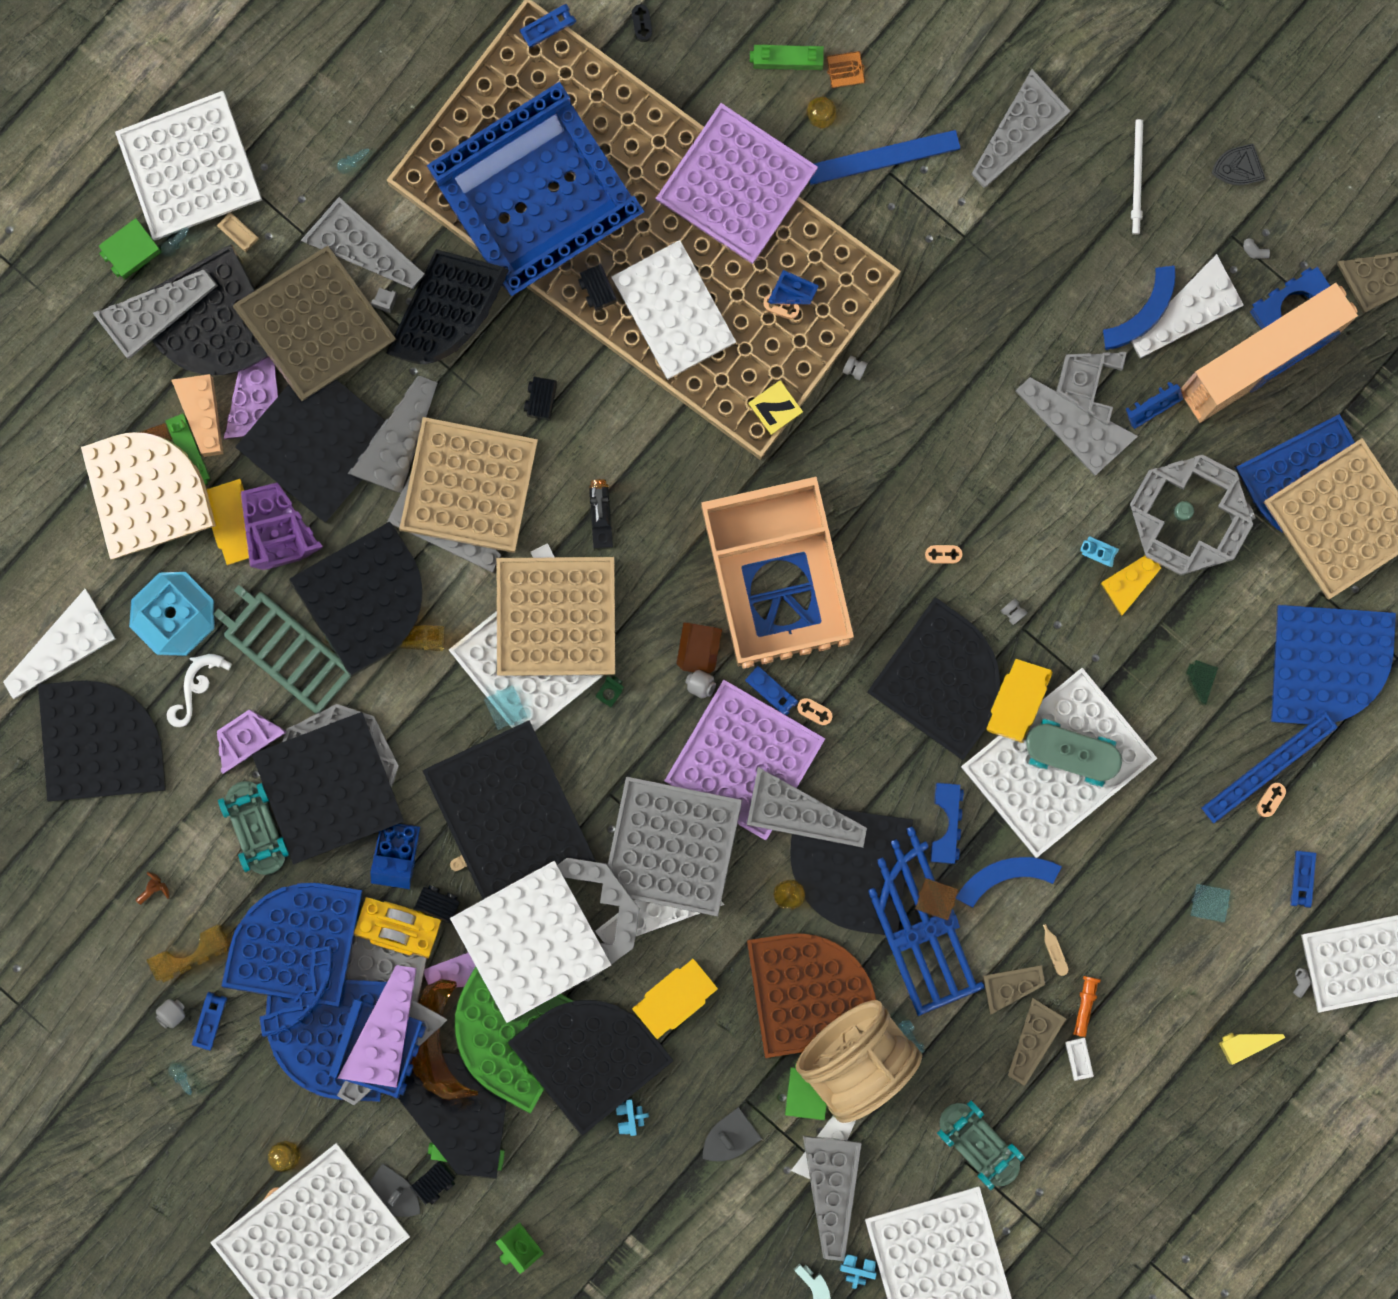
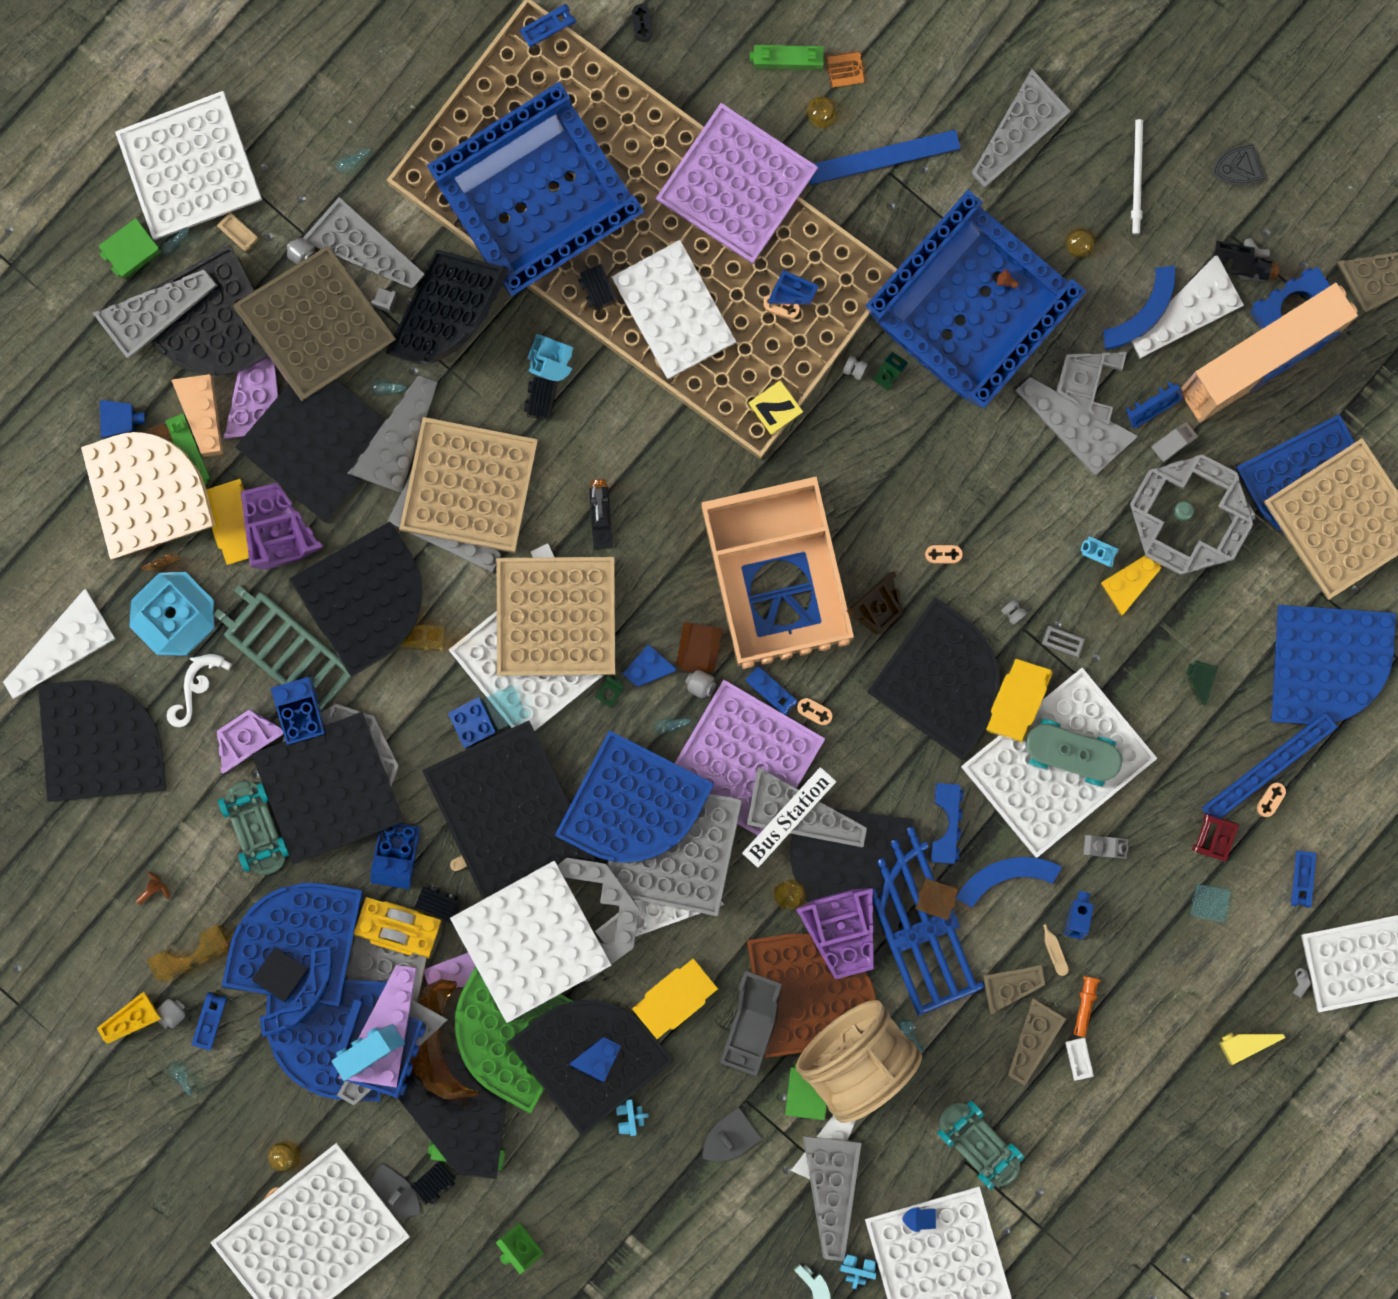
(118, 418): none -> blue torso
(130, 1018): none -> yellow wing
(161, 562): none -> clear orange piece
(279, 975): none -> black tile
(298, 710): none -> blue slope
(299, 250): none -> light grey head
(367, 1051): none -> medium azure wedge
(384, 387): none -> clear light blue bar
(472, 722): none -> blue hinge
(549, 358): none -> medium azure brick
(597, 1059): none -> blue wing
(632, 804): none -> blue plate
(648, 667): none -> blue wing
(663, 726): none -> clear light blue bar
(753, 1023): none -> dark grey windscreen
(789, 817): none -> white sticker
(842, 930): none -> medium lavender wedge
(878, 606): none -> dark brown wing
(889, 371): none -> dark green bracket
(920, 1219): none -> blue tile
(945, 282): none -> blue slope
(1006, 279): none -> dark orange rock
(1051, 629): none -> light grey tile
(1078, 924): none -> blue torso
(1080, 242): none -> clear yellow hair
(1106, 847): none -> light grey slope
(1174, 441): none -> light grey slope
(1221, 840): none -> dark red plate
(1245, 264): none -> black plate

